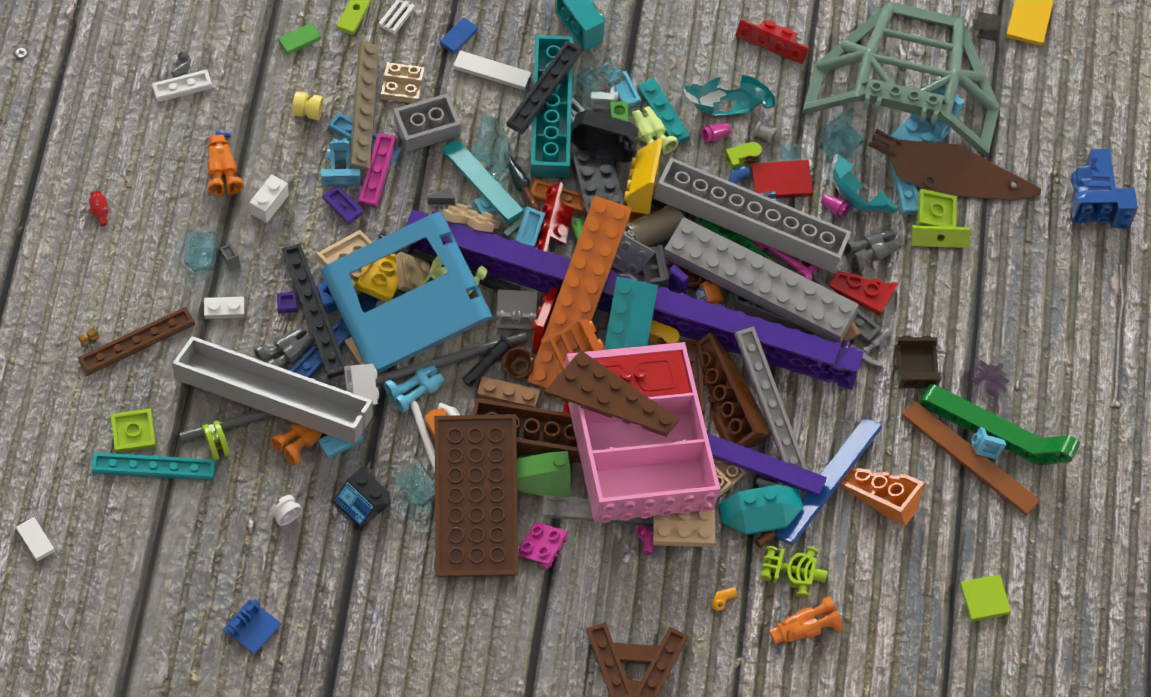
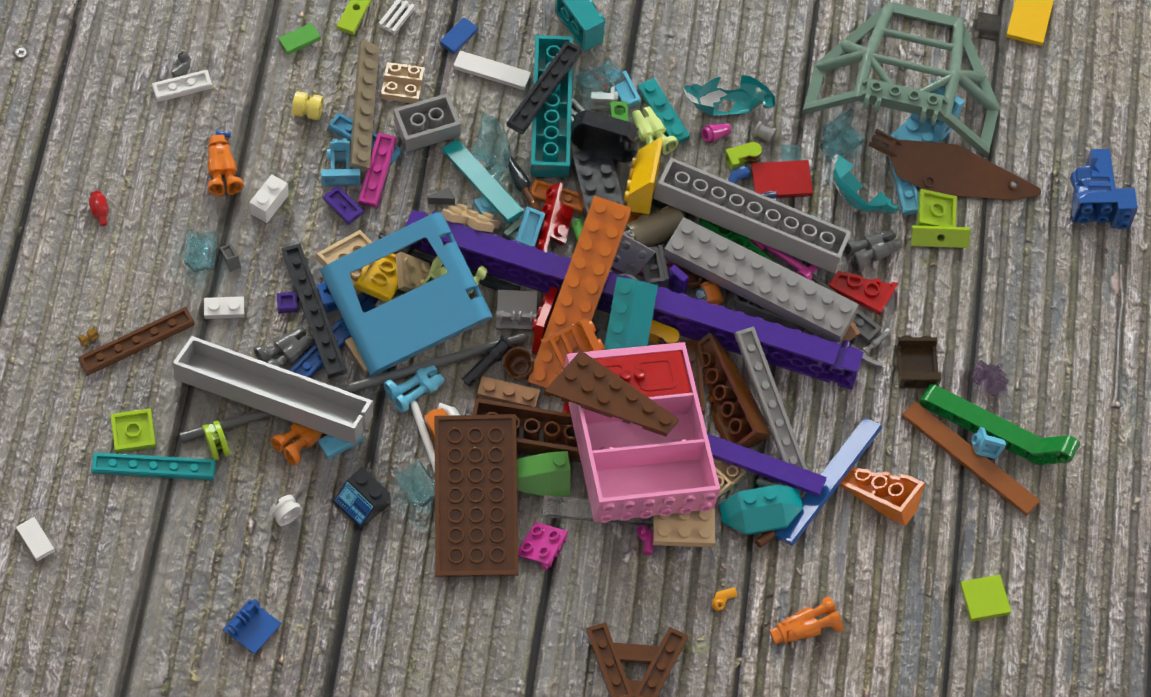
(361, 381): white brick -> none
(773, 38): red bracket -> none
(813, 573): lime piece -> none
(836, 205): dark pink cone -> none

